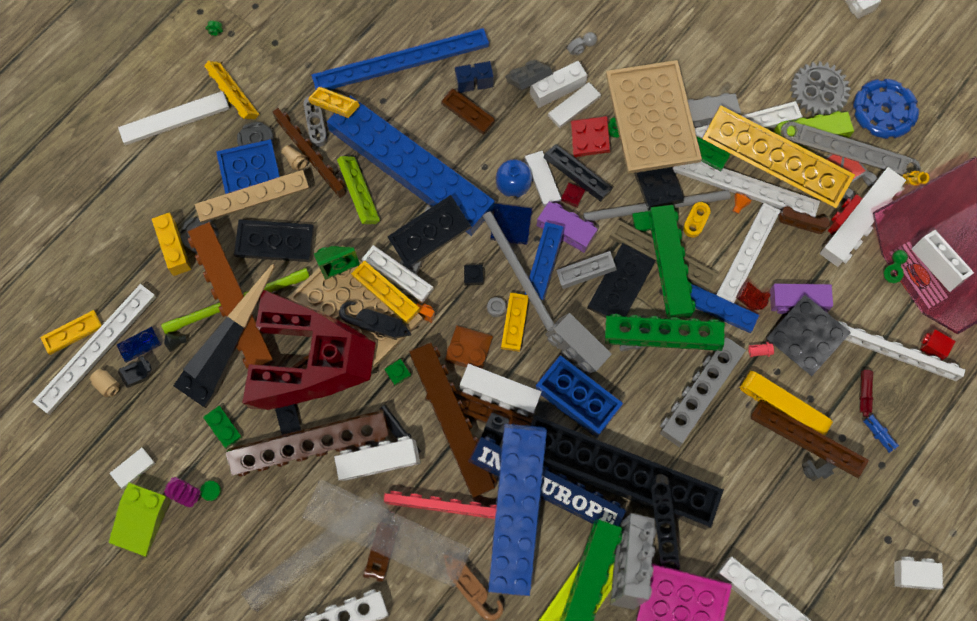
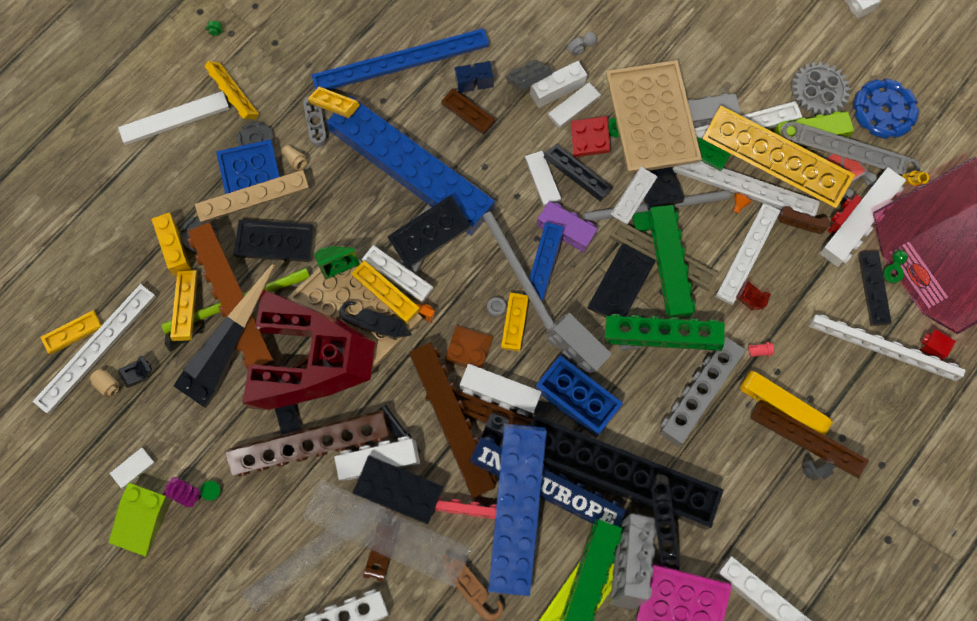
(138, 344): clear blue tile -> none
(184, 305): none -> yellow plate
(222, 427): green plate -> none
(305, 147): reddish brown plate -> none
(358, 190): lime plate -> none
(397, 372): green plate -> none
(397, 489): none -> black plate
(473, 274): black plate -> none
(513, 178): blue cylinder -> none
(513, 222): clear blue tile -> none
(572, 195): dark red plate -> none
(586, 270): light grey plate -> none
(633, 195): none -> white tile
(695, 220): yellow plate -> none
(723, 309): blue plate -> none
(786, 296): medium lavender brick -> none
(808, 335): black plate -> none
(866, 396): dark red piece -> none
(874, 288): none -> black plate
(880, 433): blue pin -> none
(918, 574): white brick -> none
(942, 260): white brick -> none

